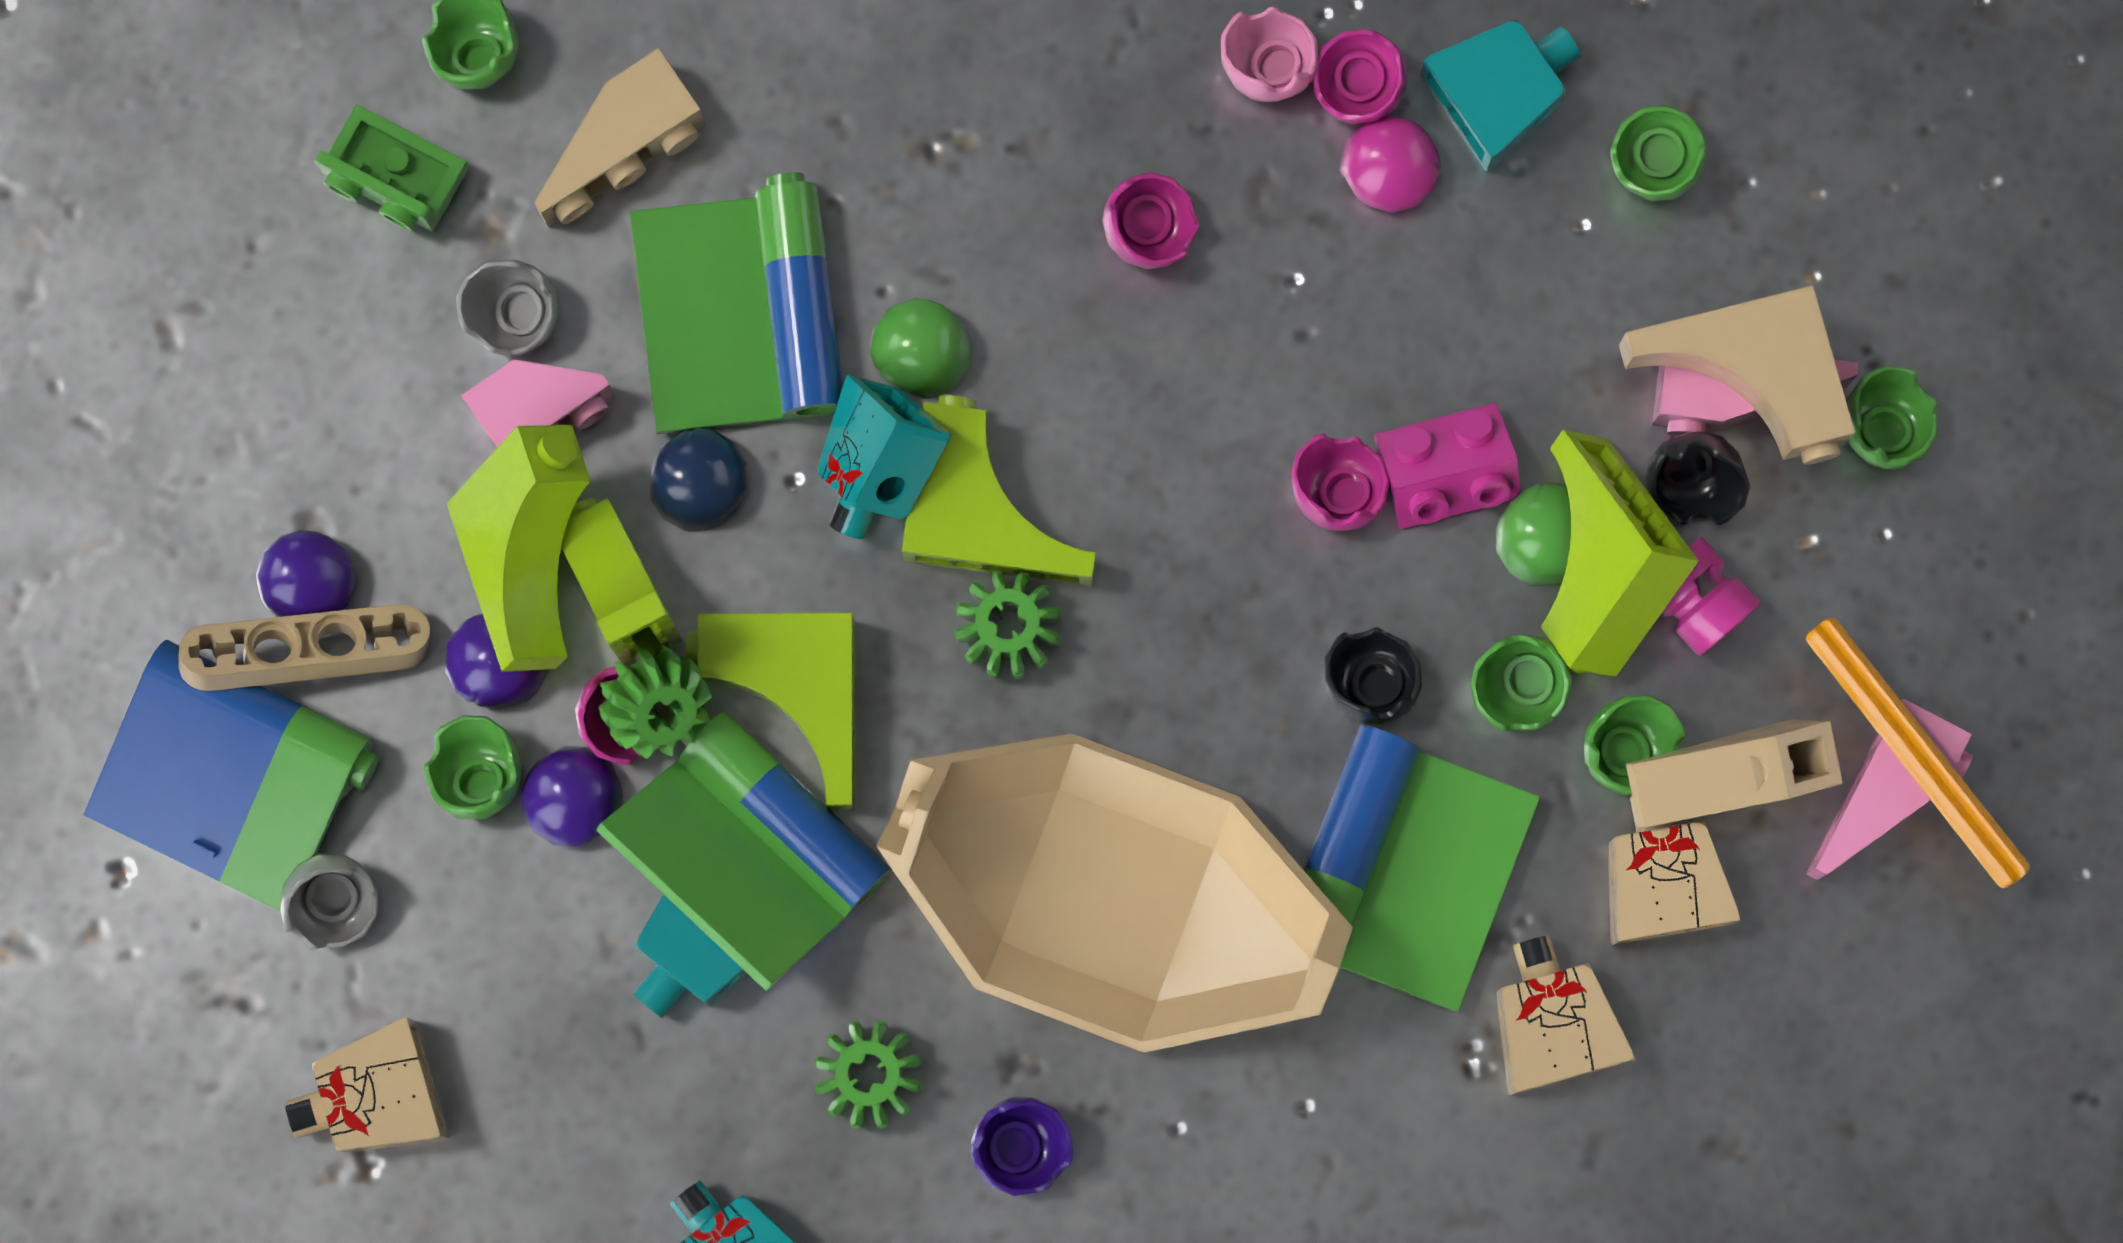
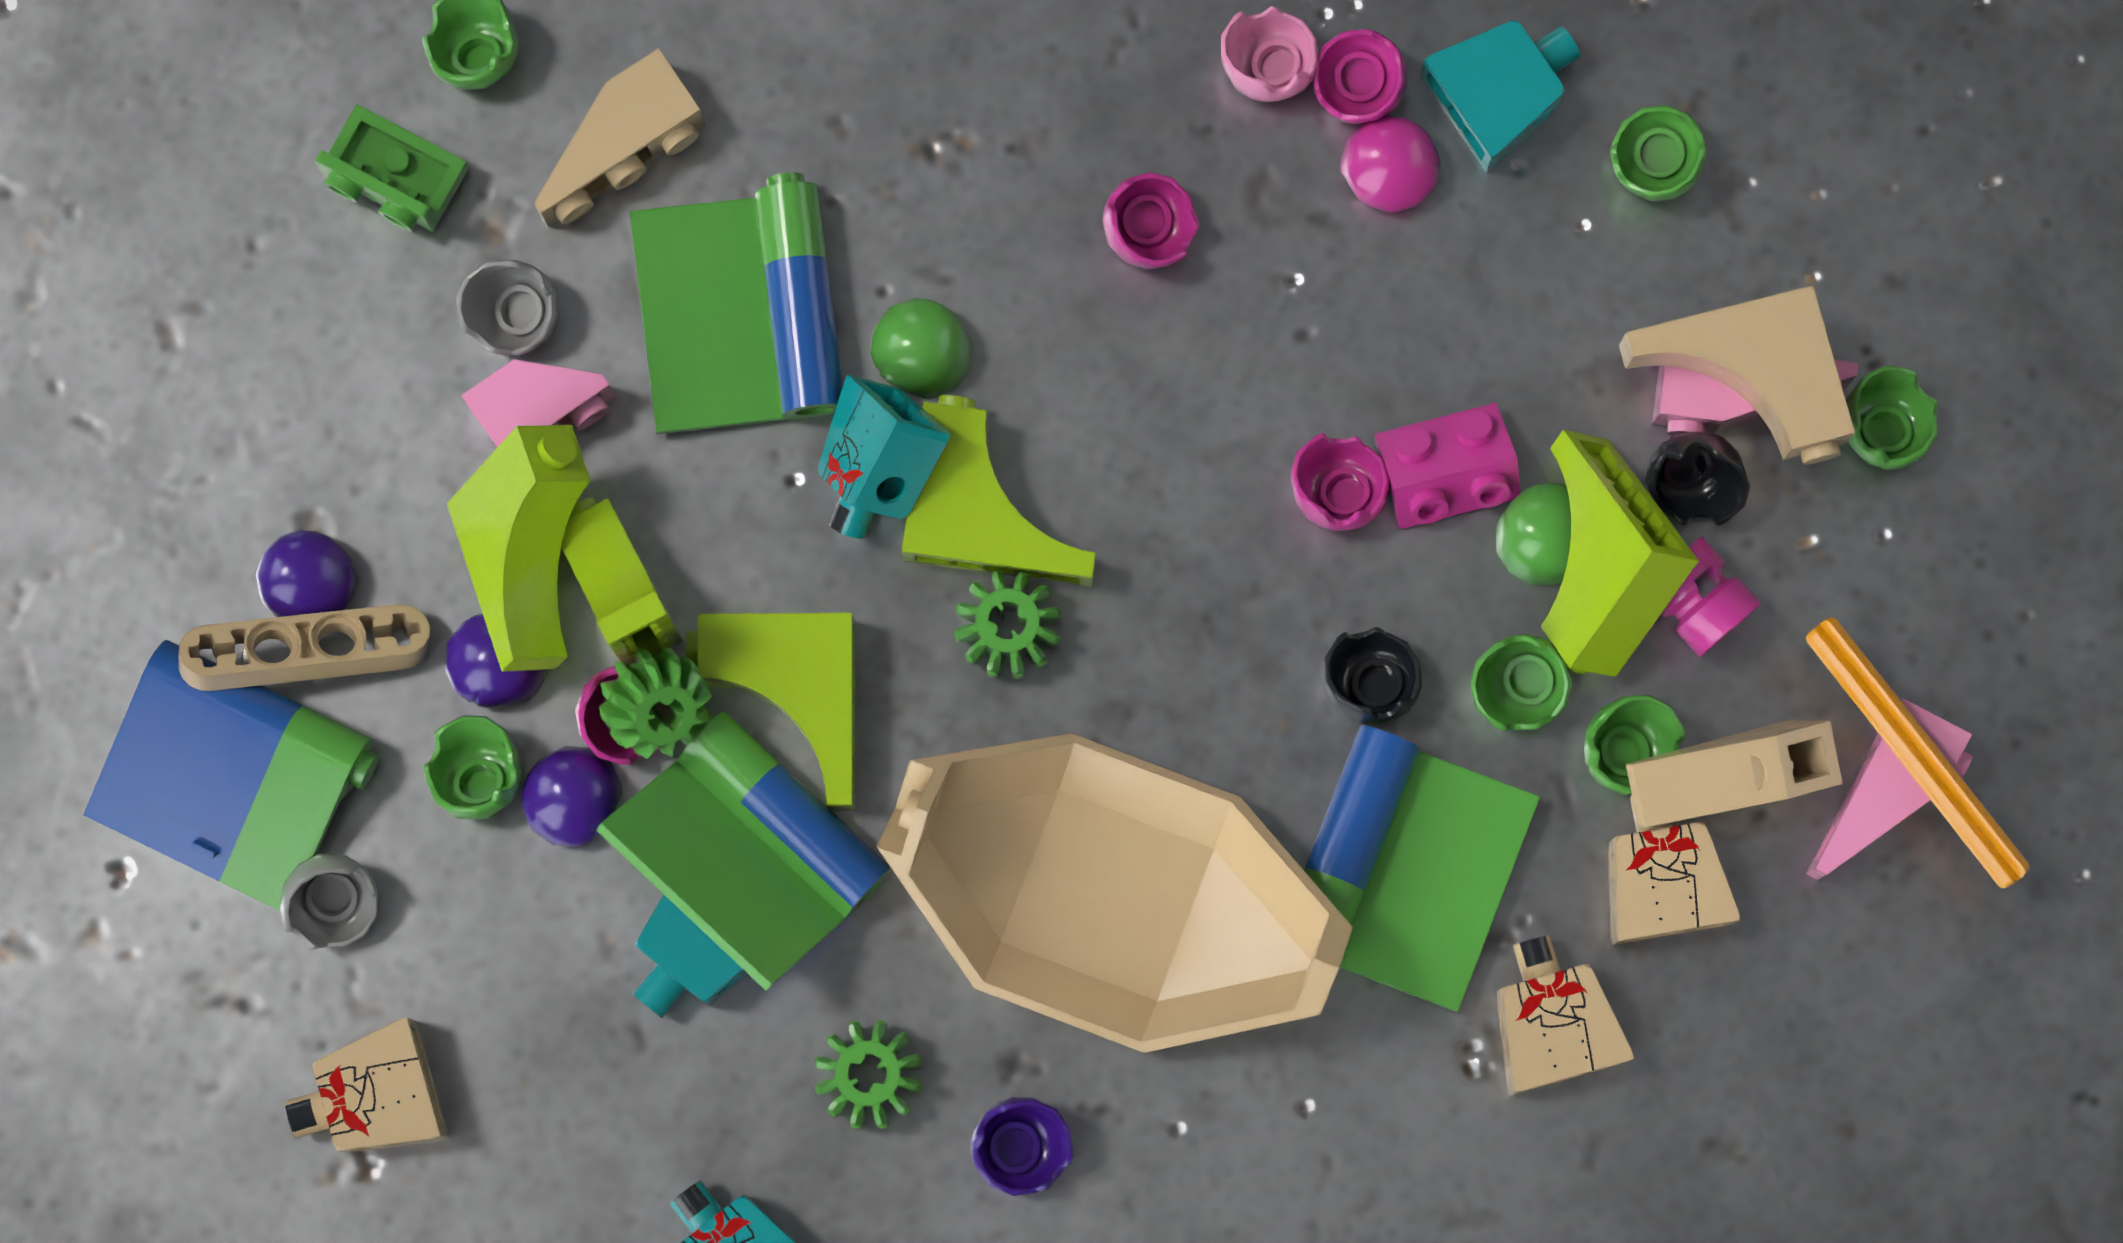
(698, 479): dark blue hair -> none

